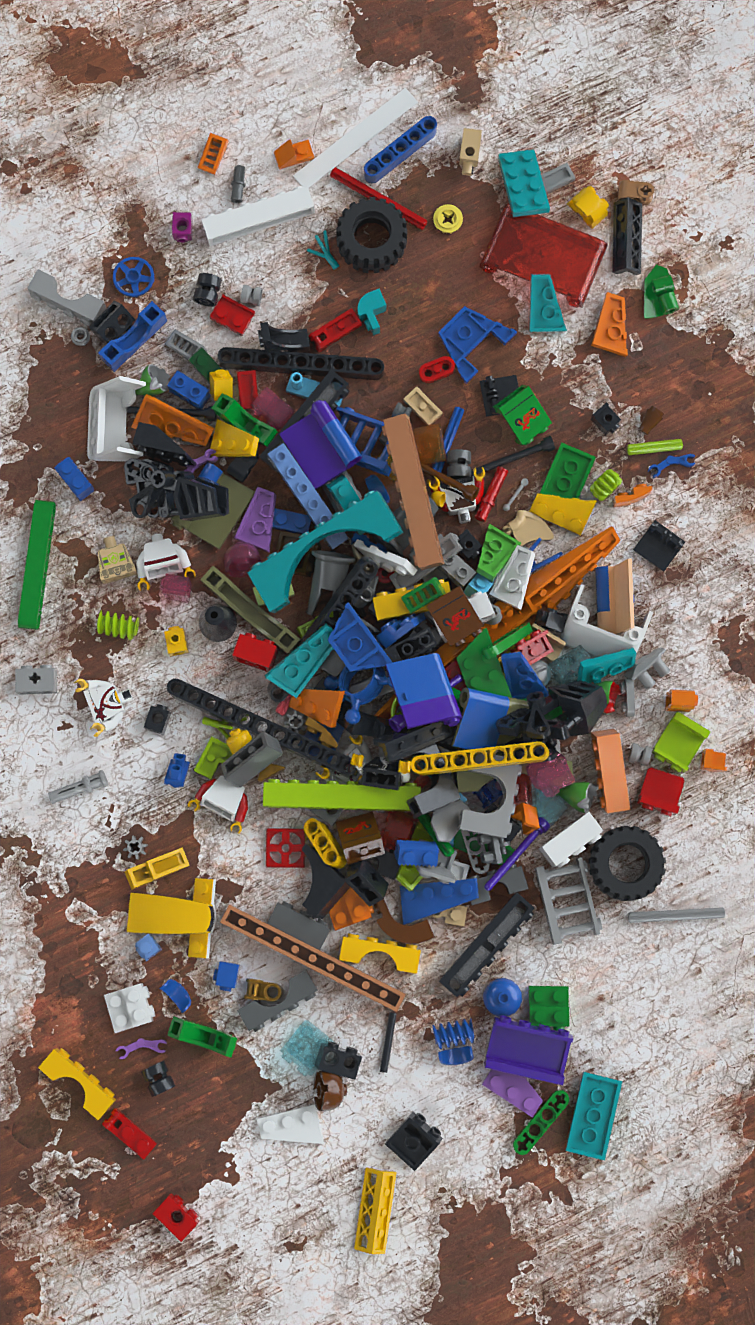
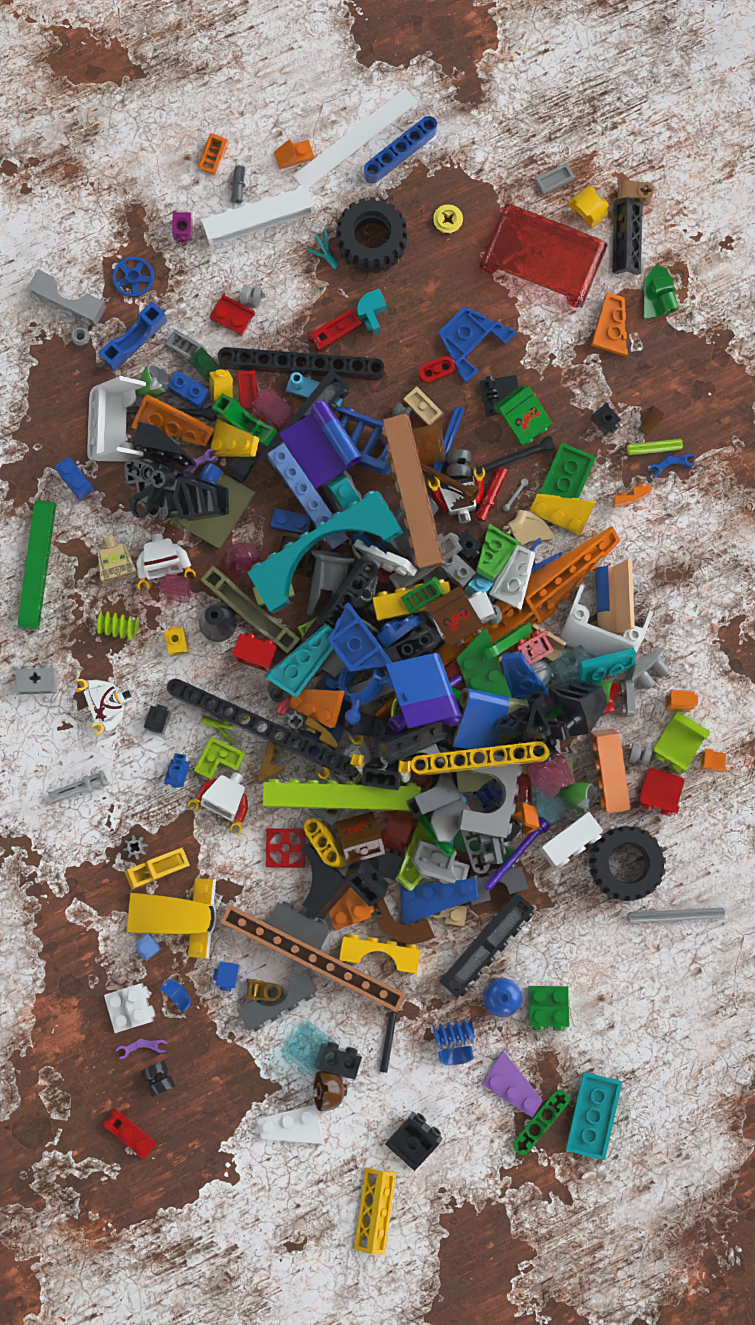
(96, 1098): yellow arch -> none
(109, 320): black brick -> none
(181, 1228): red brick -> none
(202, 1036): green arch -> none
(207, 289): black wheel -> none
(238, 739): yellow head -> none
(251, 759): dark grey brick -> none
(258, 520): medium lavender wing -> none
(280, 340): black arch -> none
(368, 192): red axle -> none
(374, 484): blue helmet -> none
(416, 853): blue brick -> none
(439, 498): yellow hinge -> none
(470, 145): tan torso -> none
(523, 183): teal plate -> none
(528, 1050): dark purple panel -> none
(544, 306): teal wing -> none
(551, 620): black brick -> none
(552, 914): light grey fence -> none
(605, 484): lime gear -> none
(659, 545): black hinge -> none

